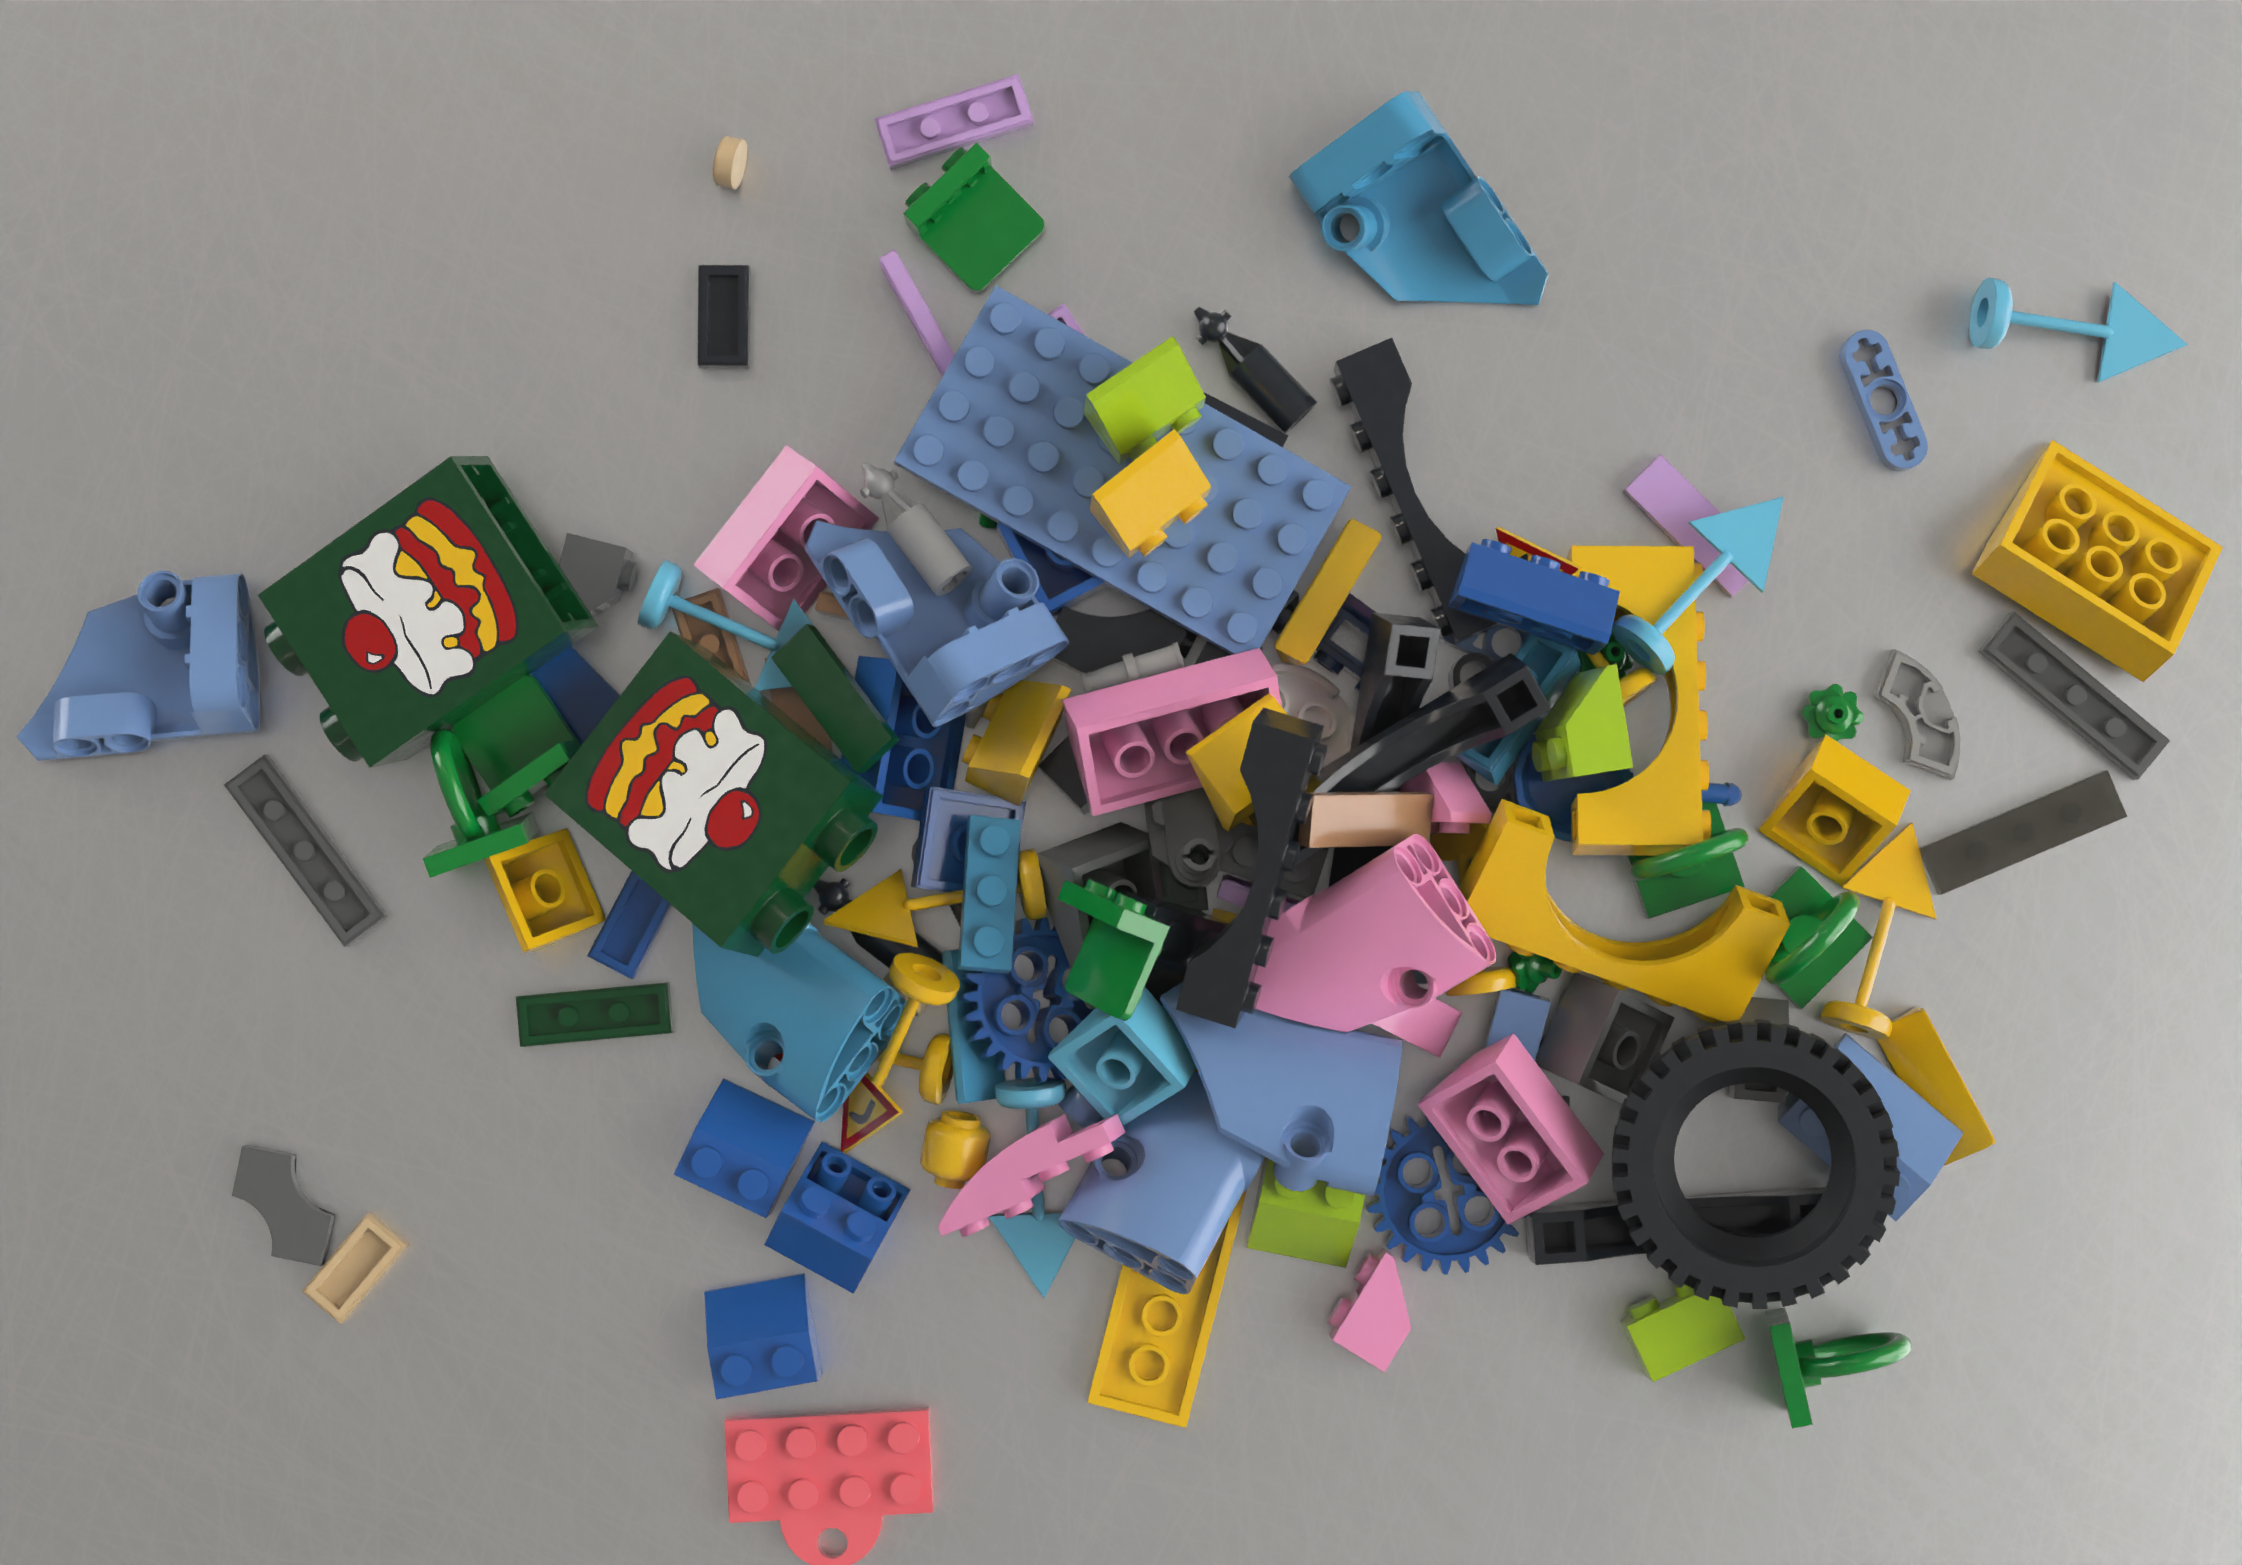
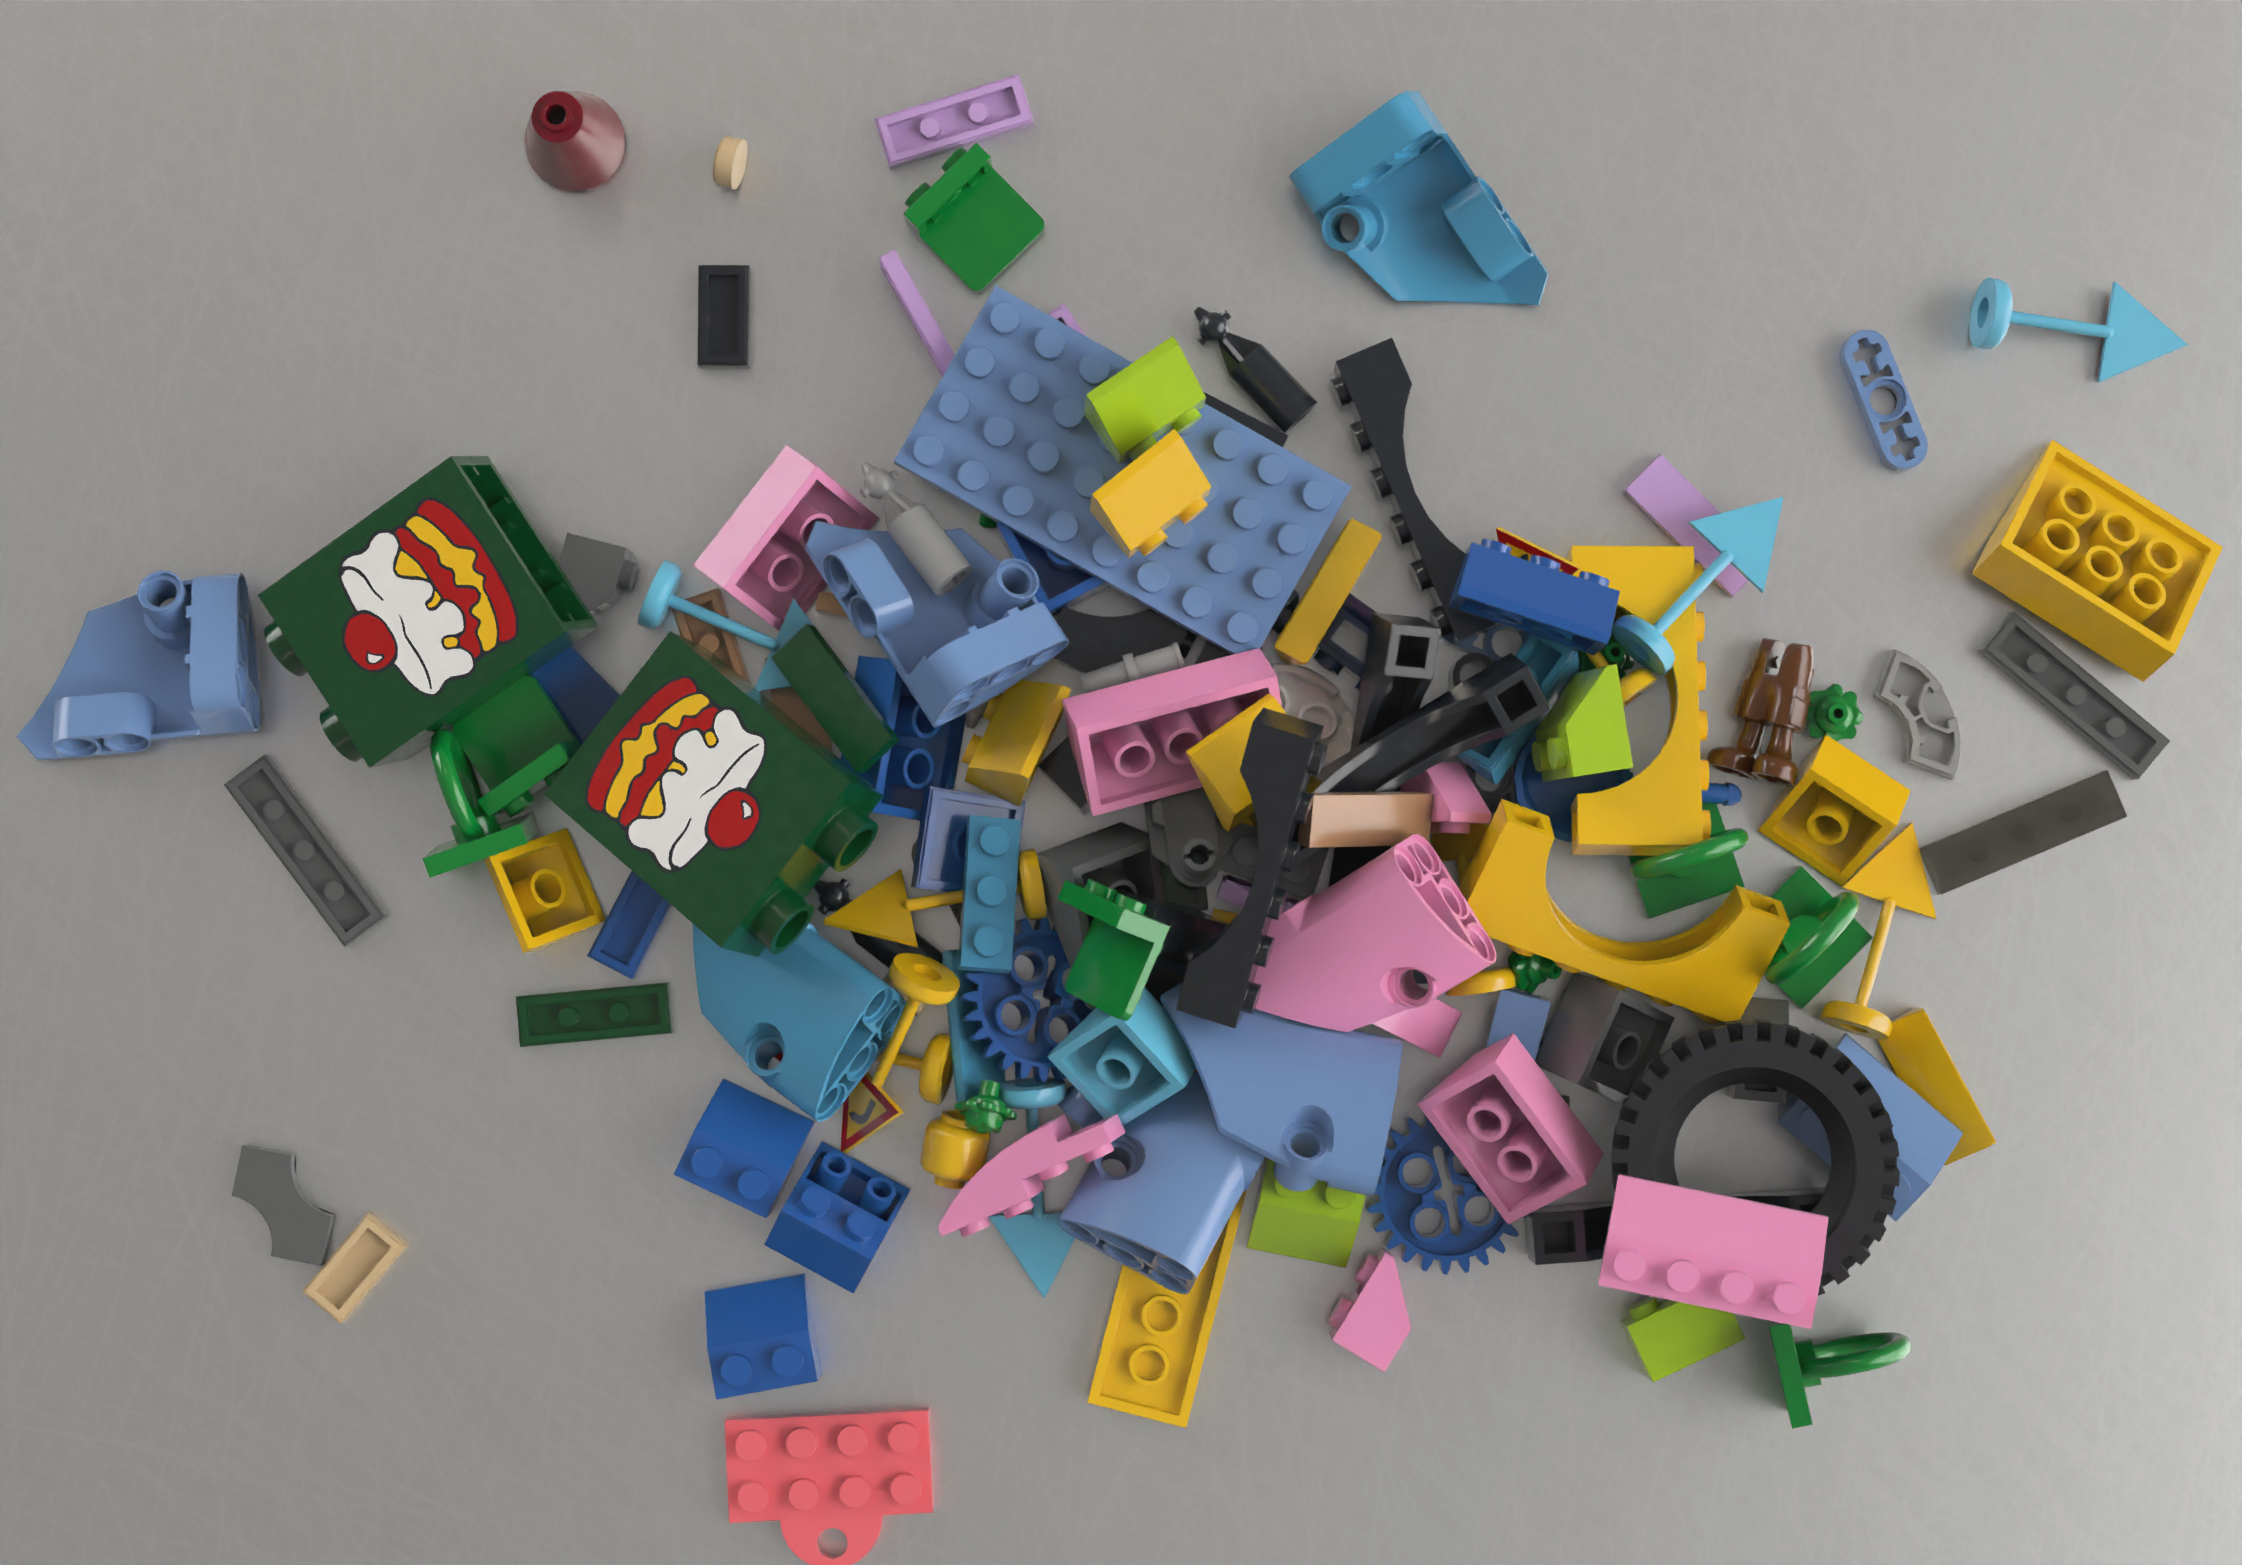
(574, 140): none -> dark red cone
(985, 1111): none -> green plant
(1714, 1251): none -> bright pink slope
(1775, 697): none -> reddish brown piece

